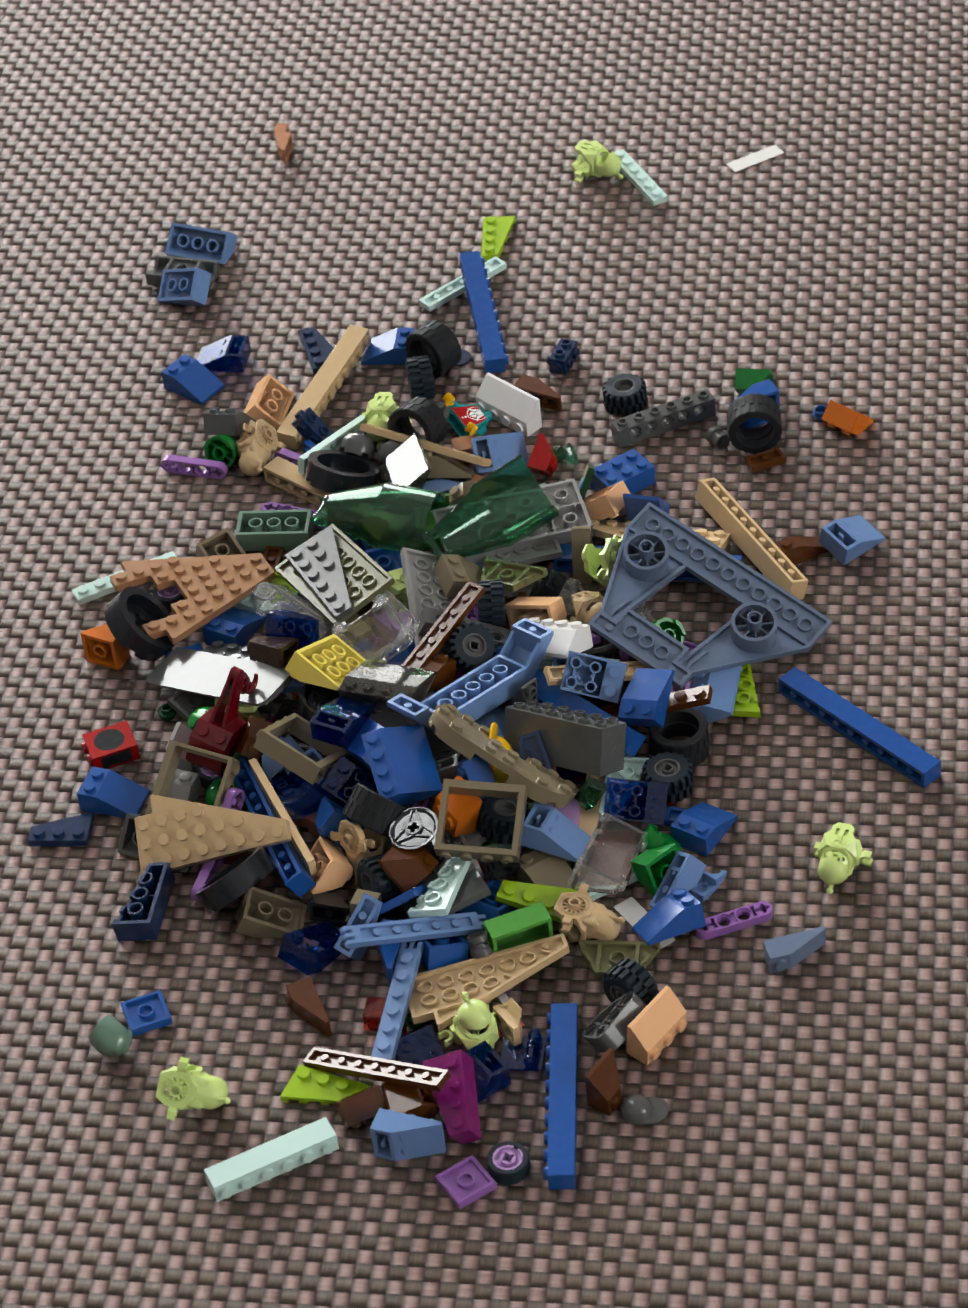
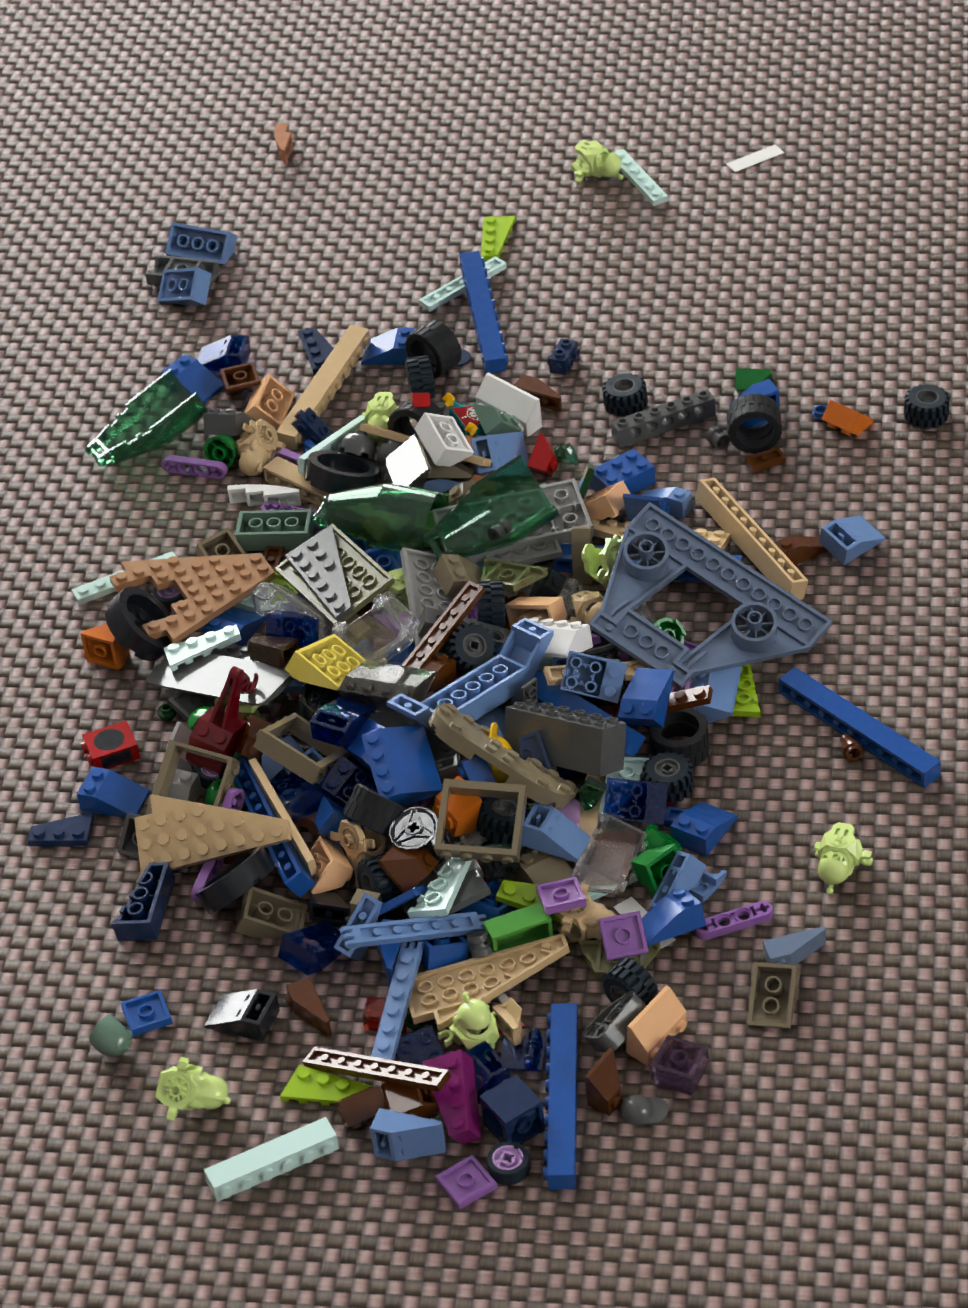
(148, 422): none -> clear green windscreen
(203, 645): none -> light aqua wing
(239, 378): none -> reddish brown slope
(245, 1014): none -> black slope
(259, 494): none -> white slope
(420, 399): none -> red slope
(443, 439): none -> white slope
(496, 421): none -> sand green slope
(501, 528): none -> dark grey wheel
(512, 1111): none -> dark blue brick
(561, 895): none -> medium lavender tile
(623, 936): none -> medium lavender tile
(679, 500): none -> medium blue slope
(679, 1065): none -> clear purple brick
(773, 995): none -> dark tan slope
(851, 749): none -> reddish brown cone
(926, 406): none -> black wheel

